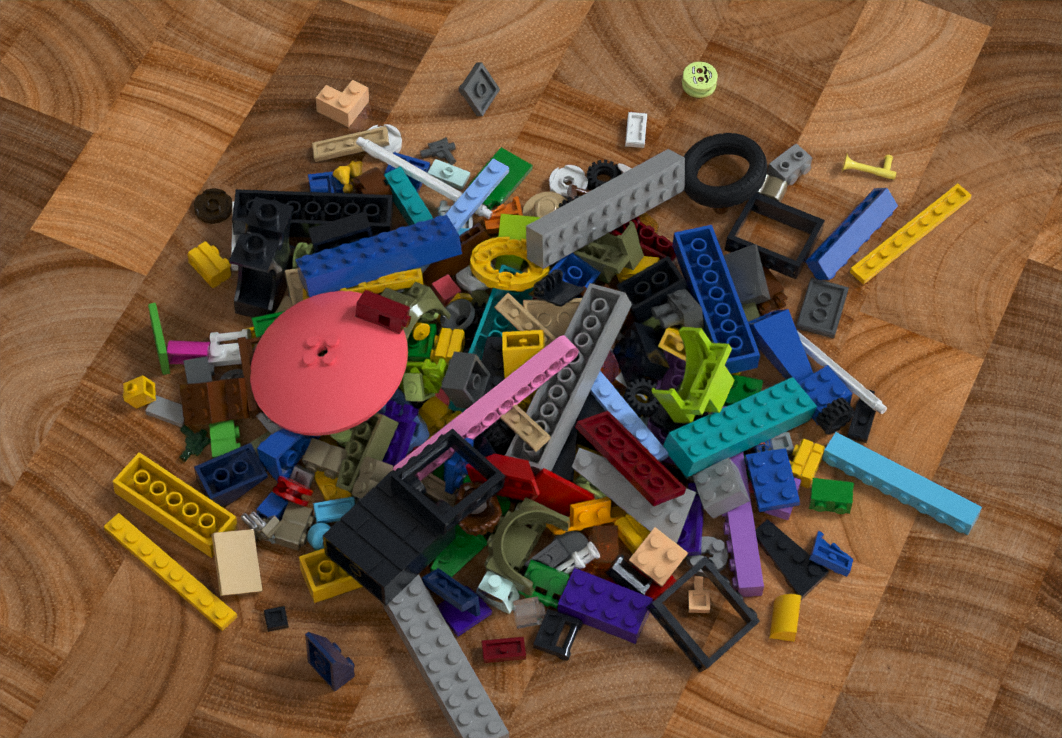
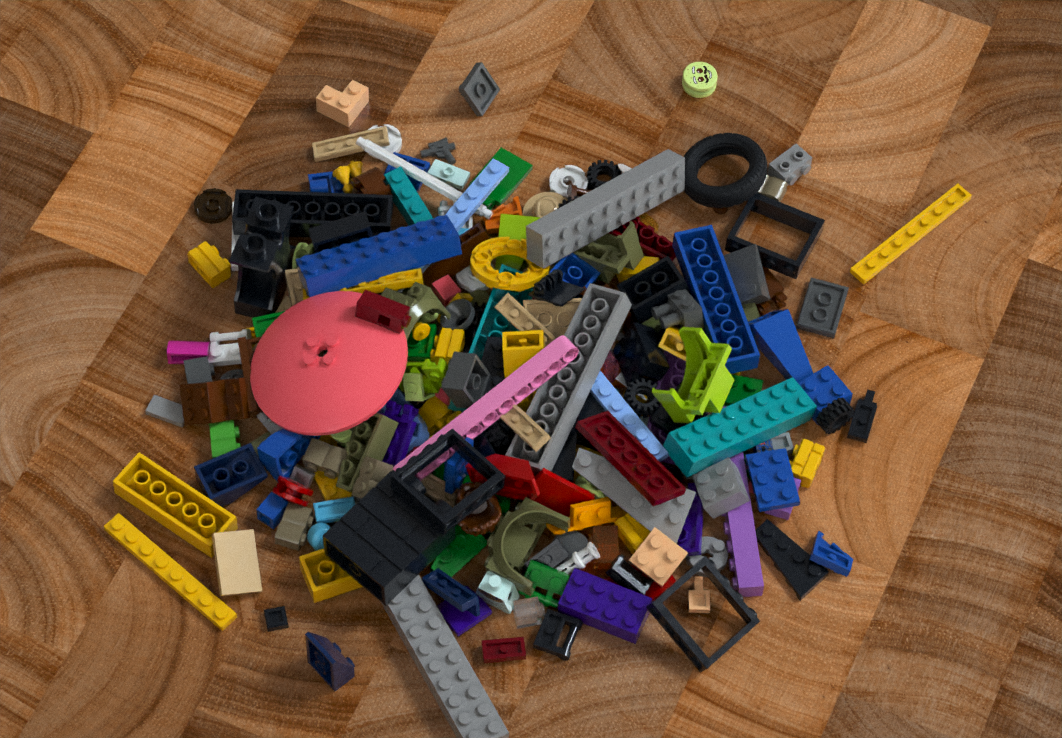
(139, 391): yellow brick -> none
(159, 339): bright green tile -> none
(193, 442): clear green piece -> none
(263, 527): piece -> none
(636, 130): white plate -> none
(785, 617): yellow brick -> none
(831, 496): green brick -> none
(851, 234): brick -> none
(851, 383): white piece -> none
(882, 172): light yellow piece -> none
(901, 483): medium azure brick -> none

